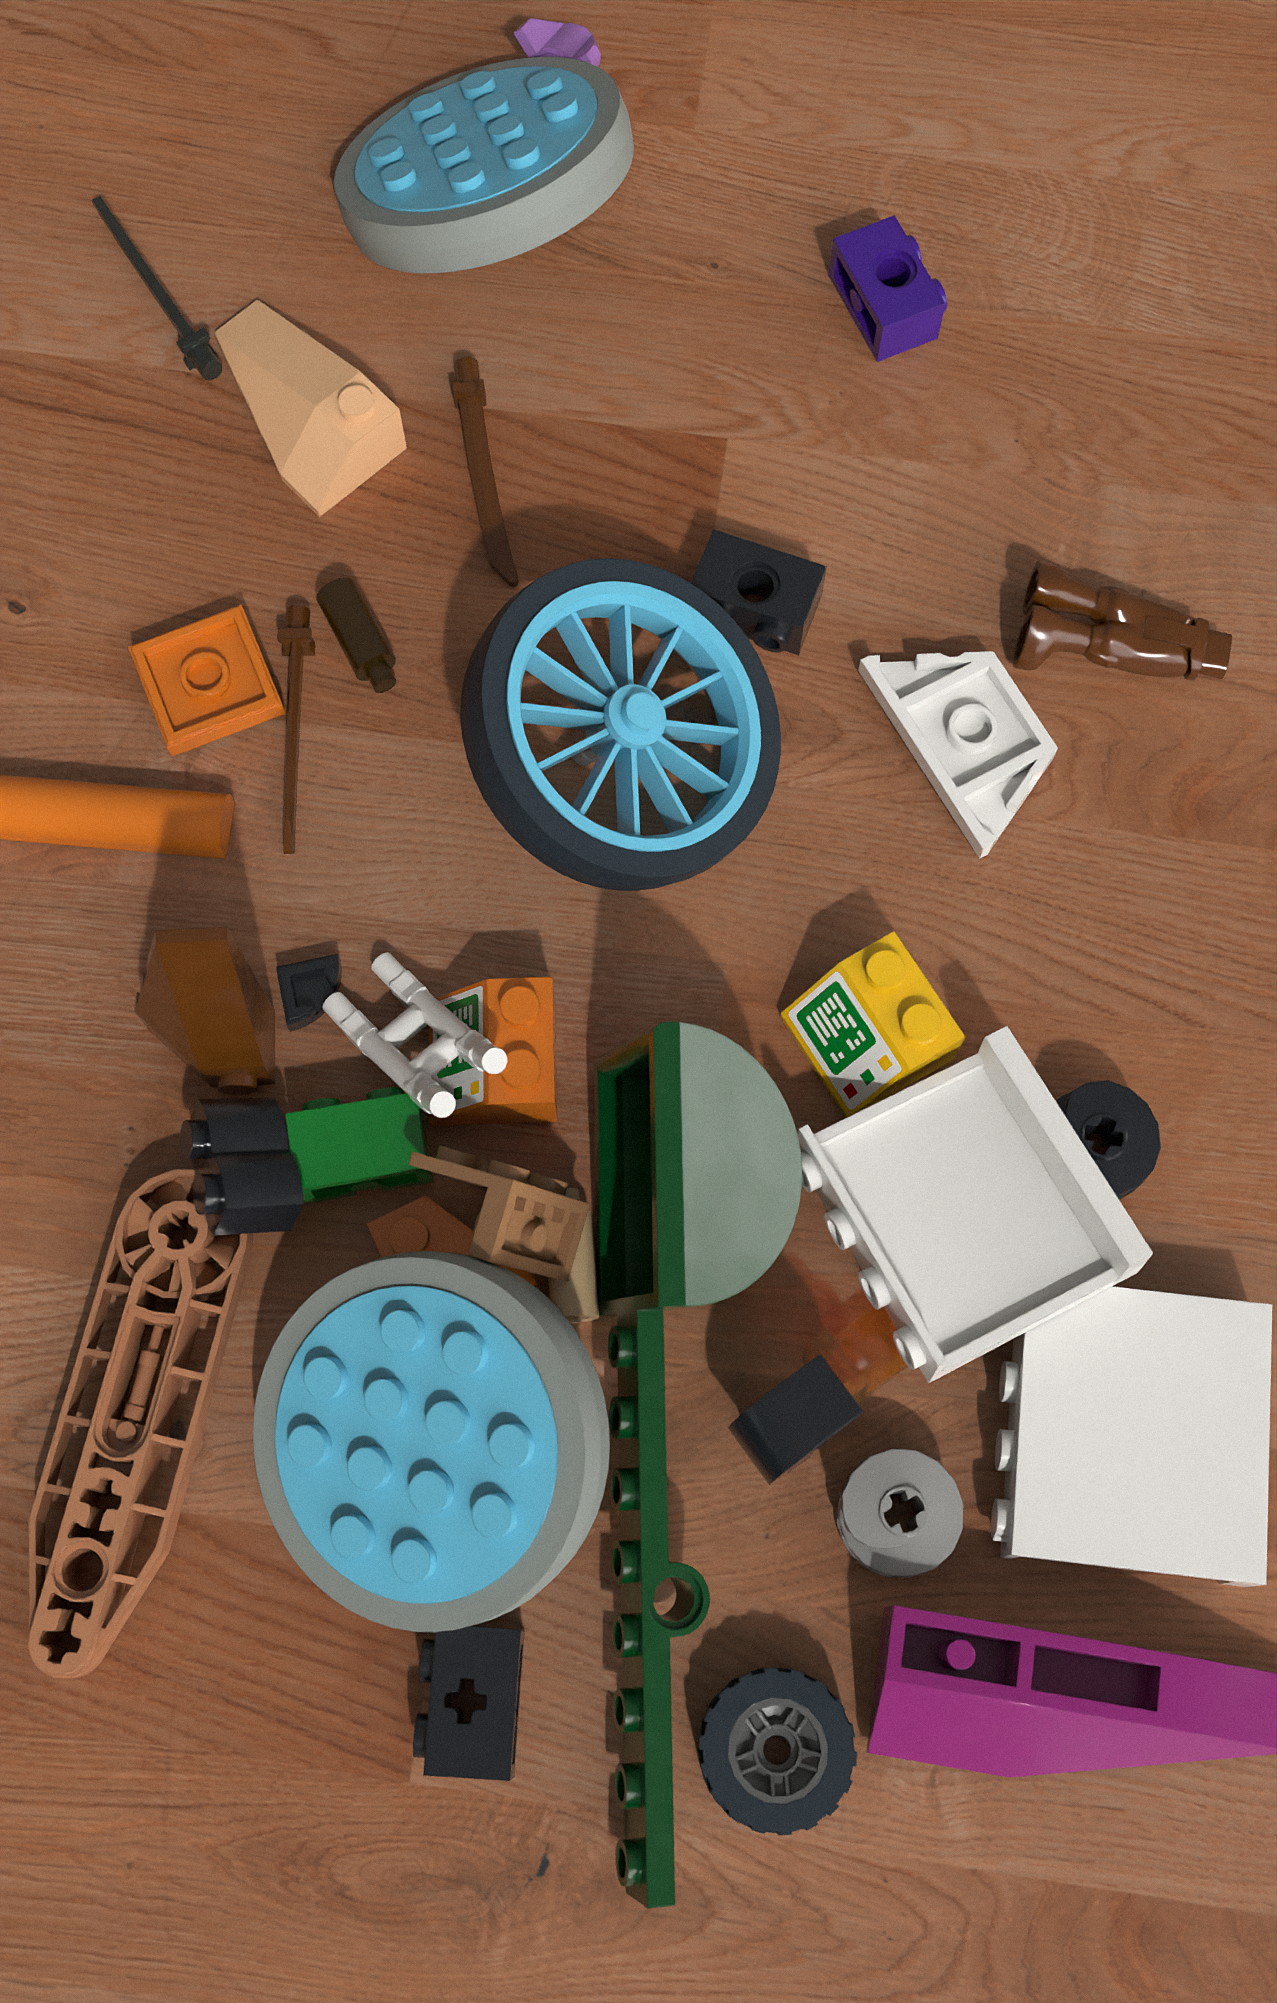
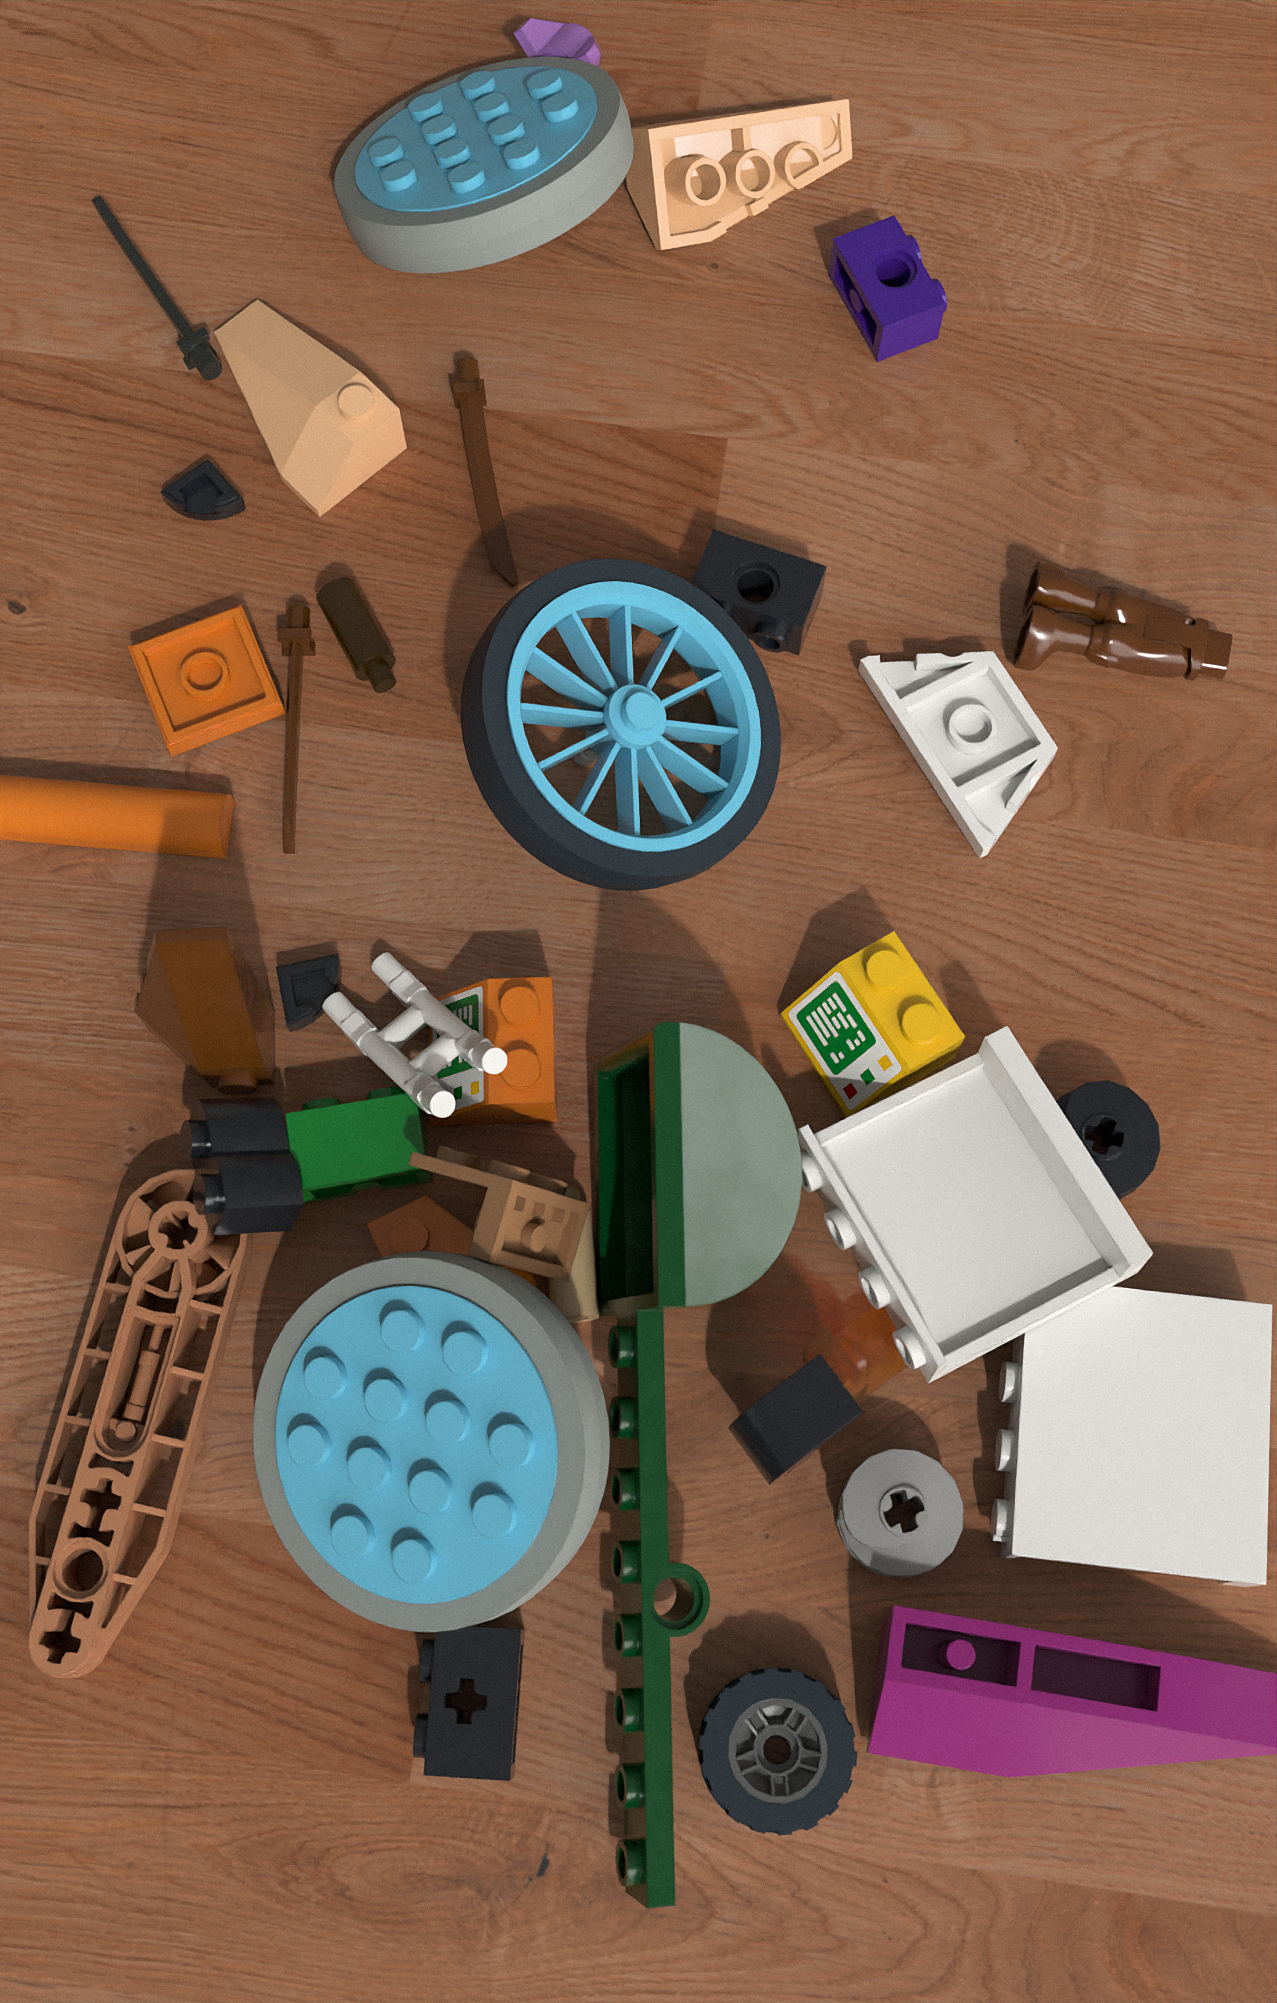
(203, 495): none -> black tile
(716, 170): none -> light nougat wedge

